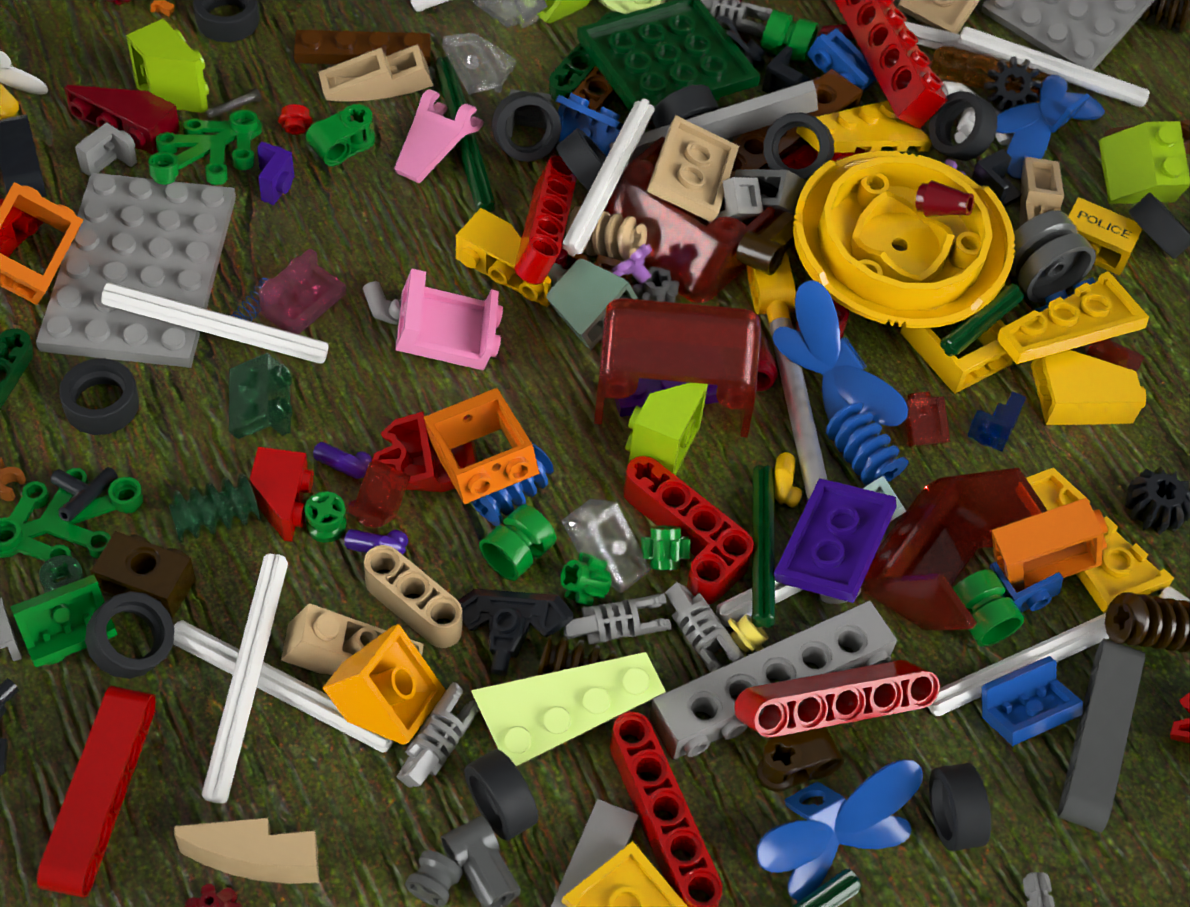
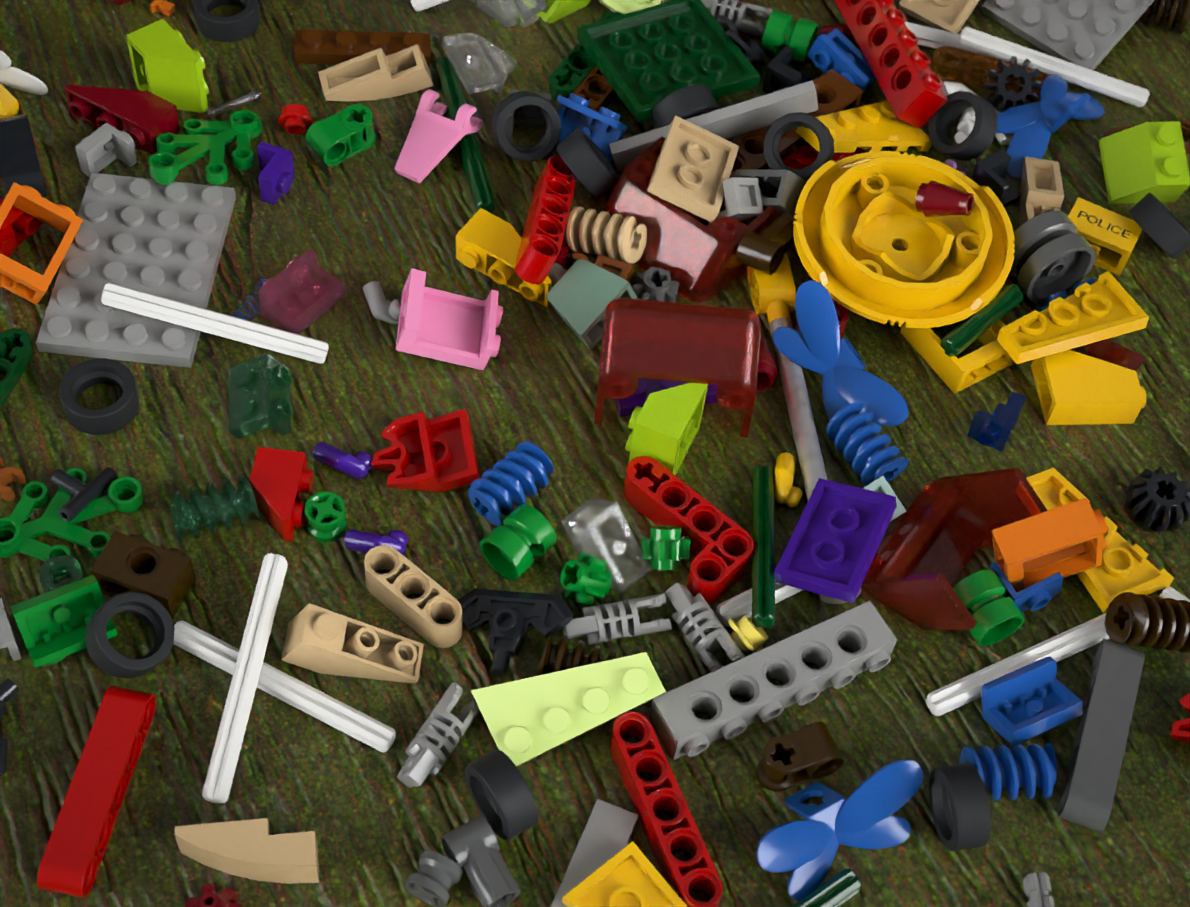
(379, 495): clear red bracket -> none
(386, 687): light orange slope -> none
(487, 414): orange window -> none
(607, 178): white axle -> none
(634, 265): medium lavender plant -> none
(899, 689): red beam -> none
(926, 420): clear red bracket -> none
(1014, 769): none -> blue piece

